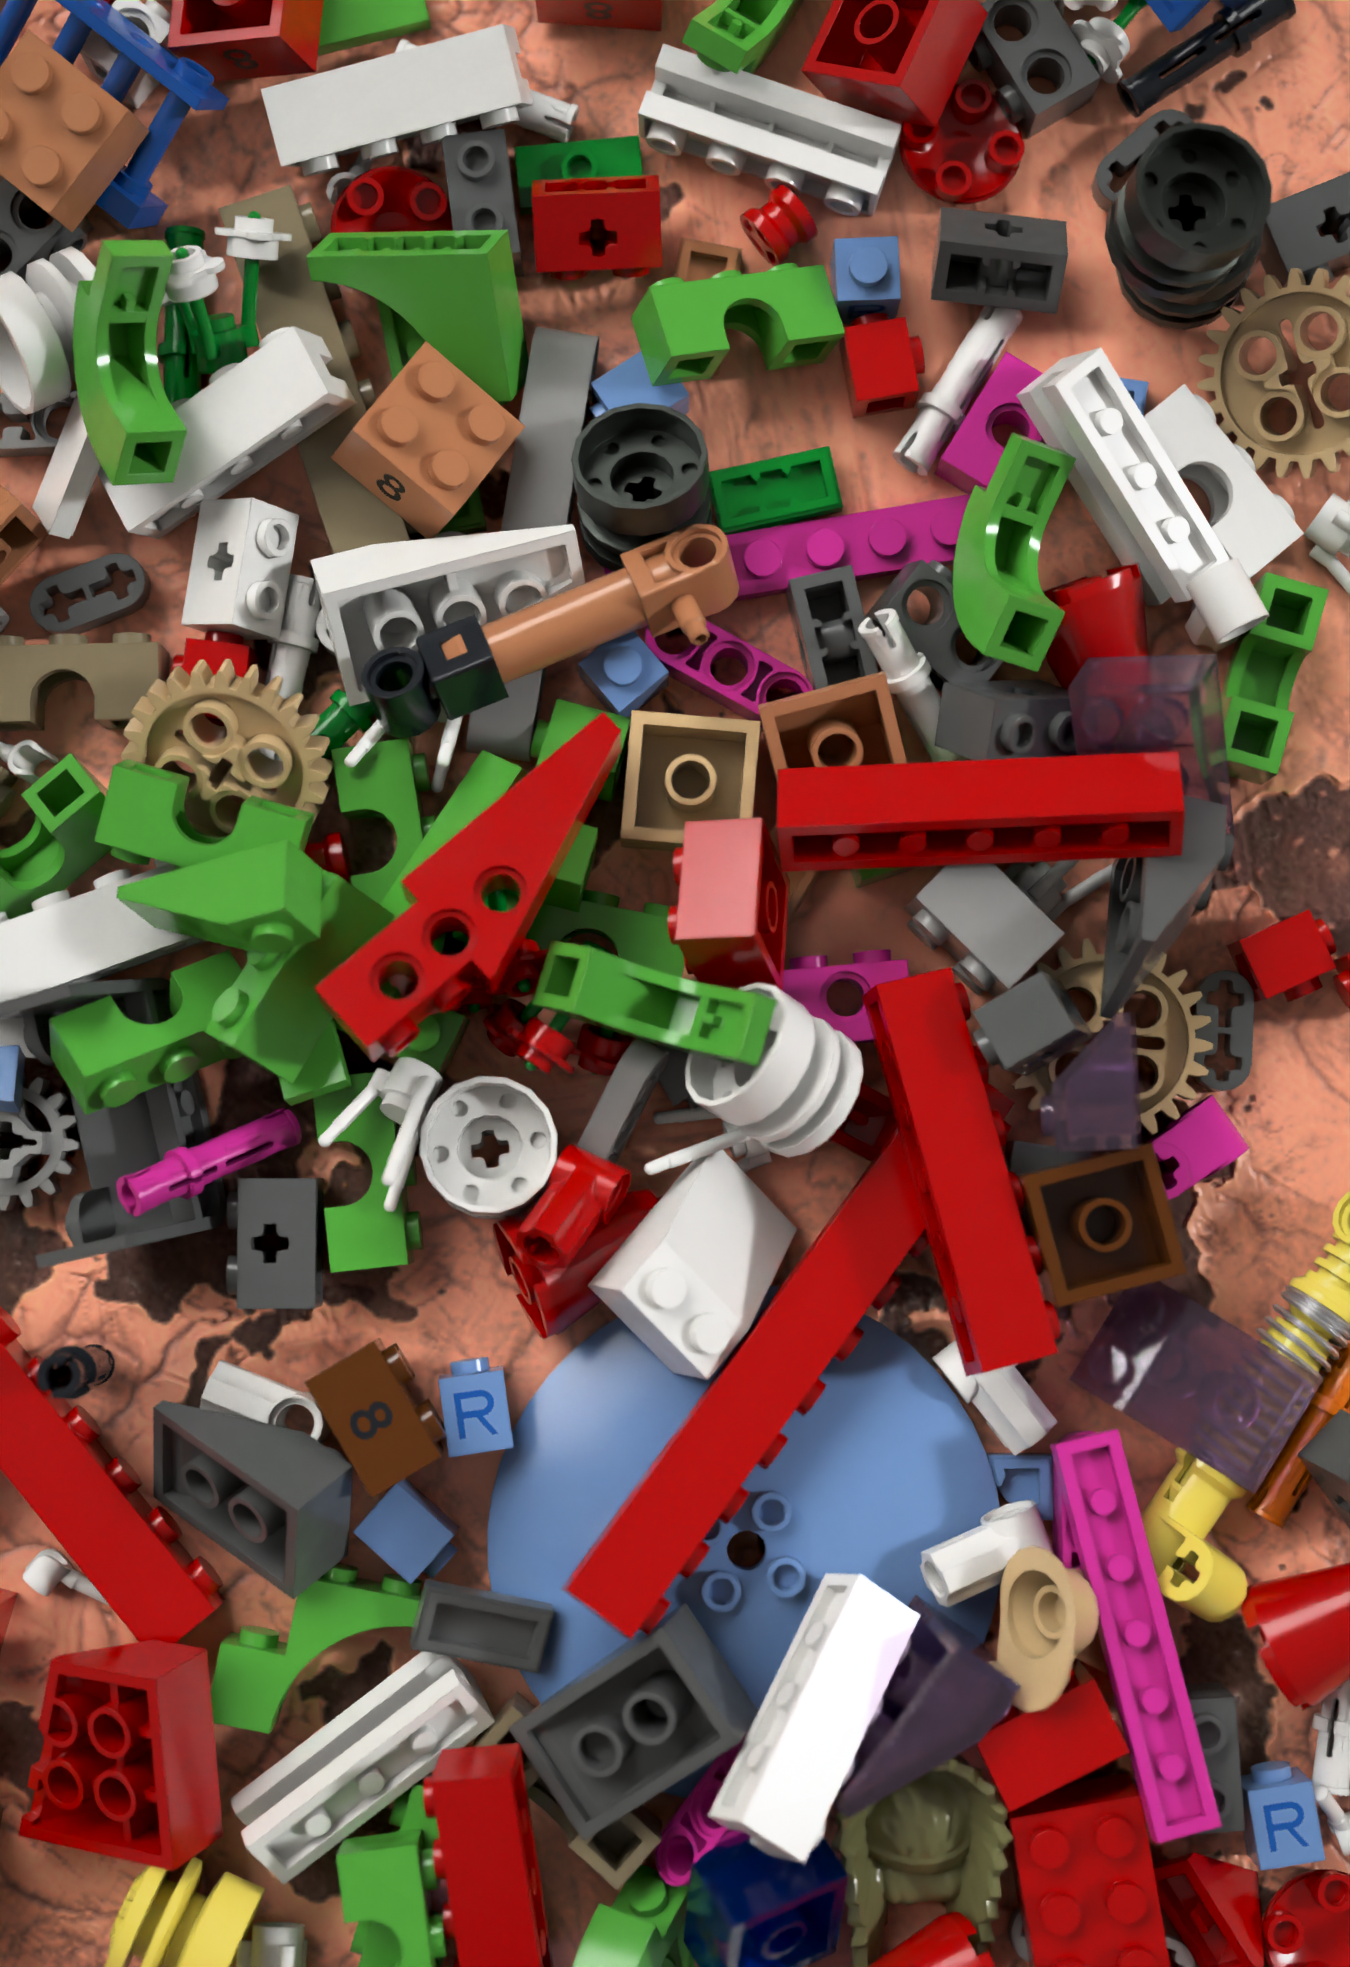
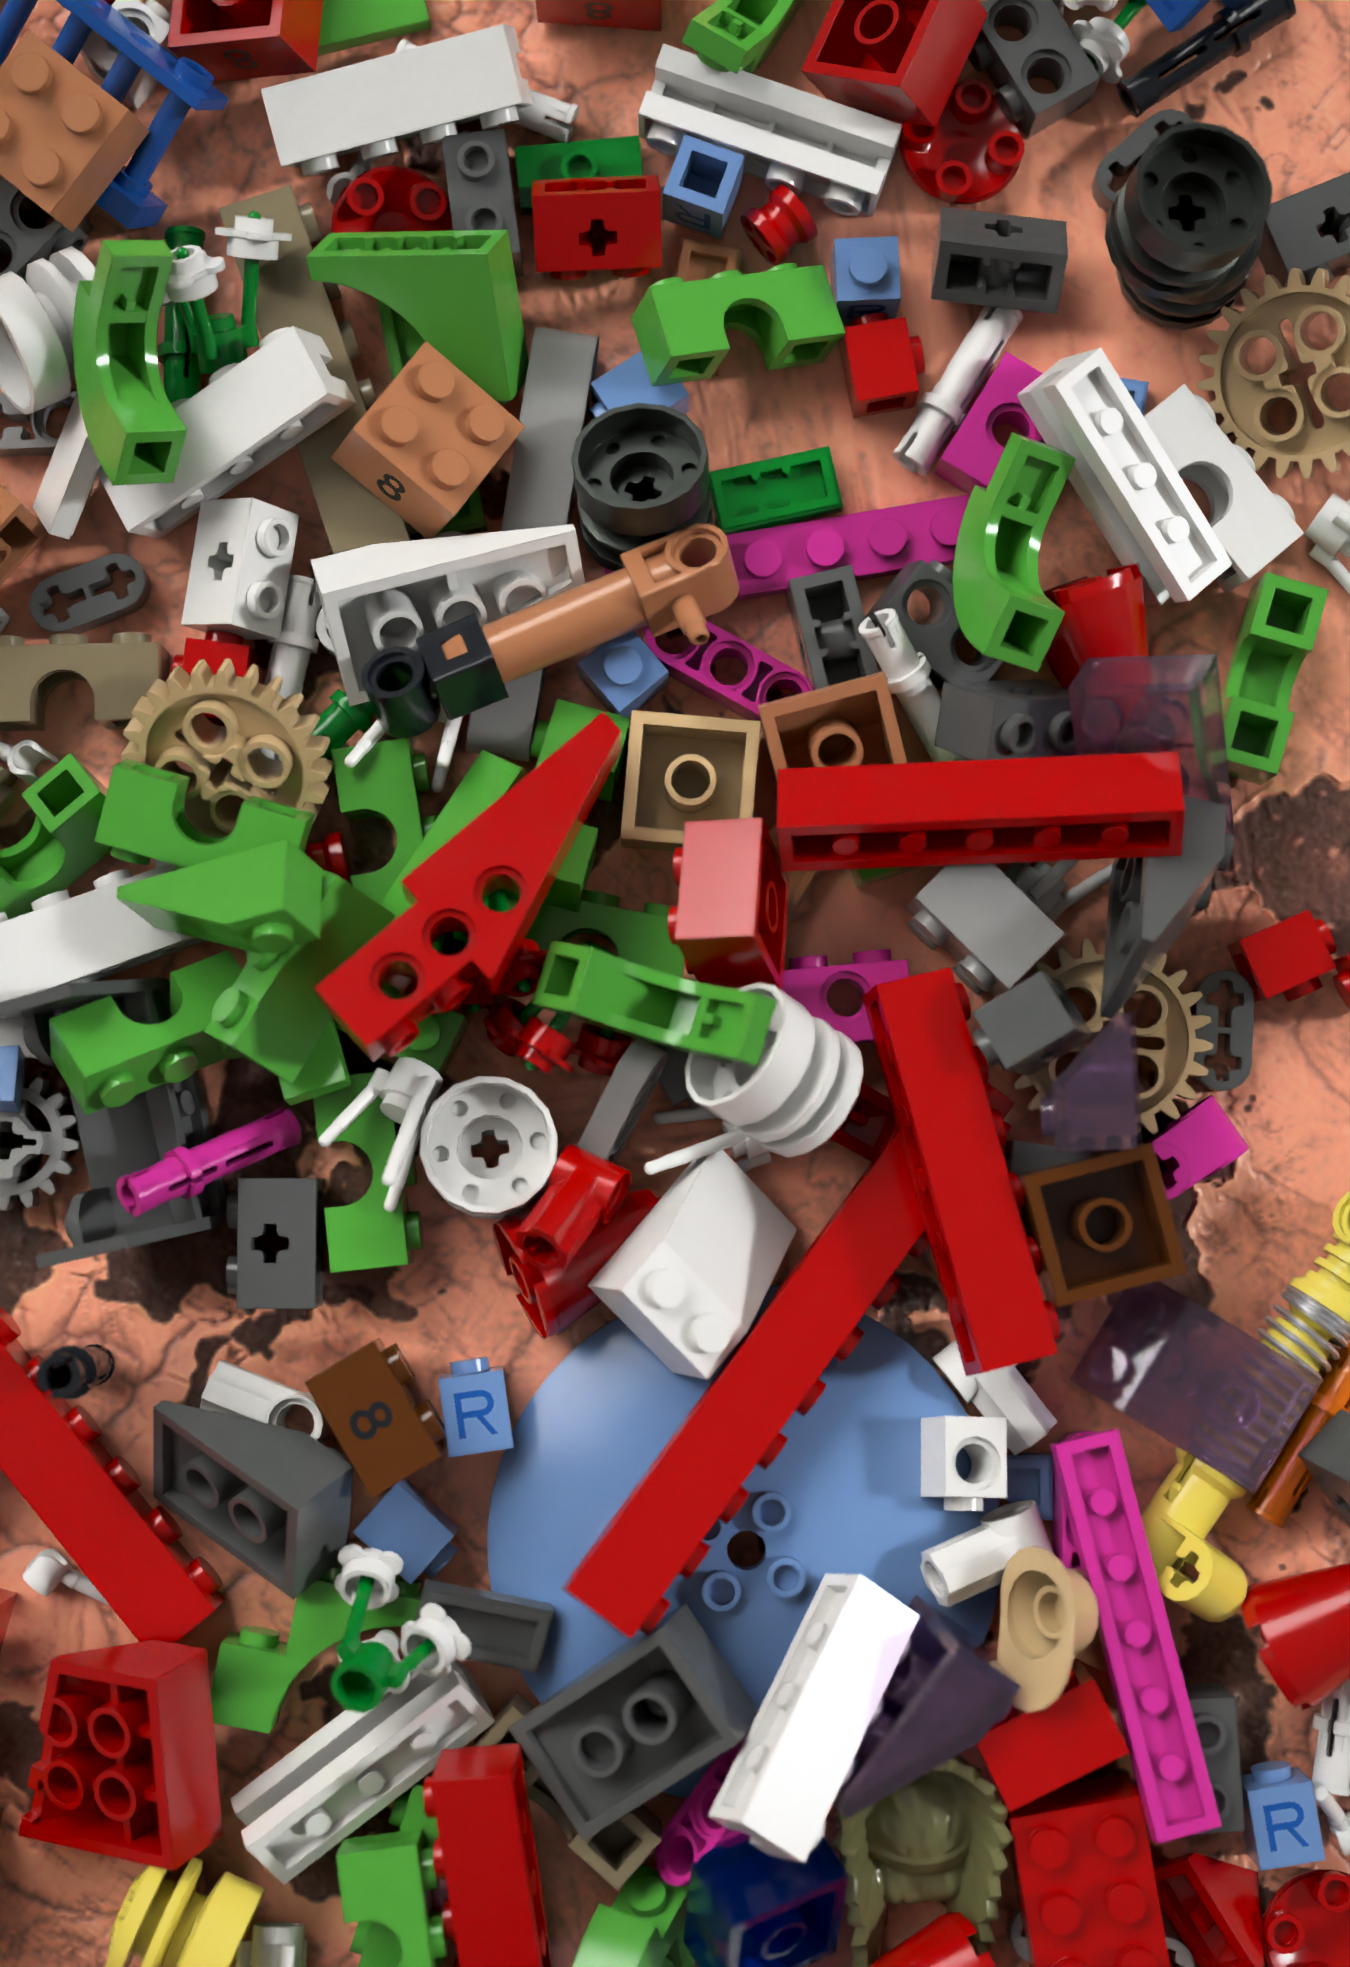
(373, 1665): none -> plant
(702, 186): none -> medium blue brick
(987, 1447): none -> white brick
(1223, 606): white piece -> none

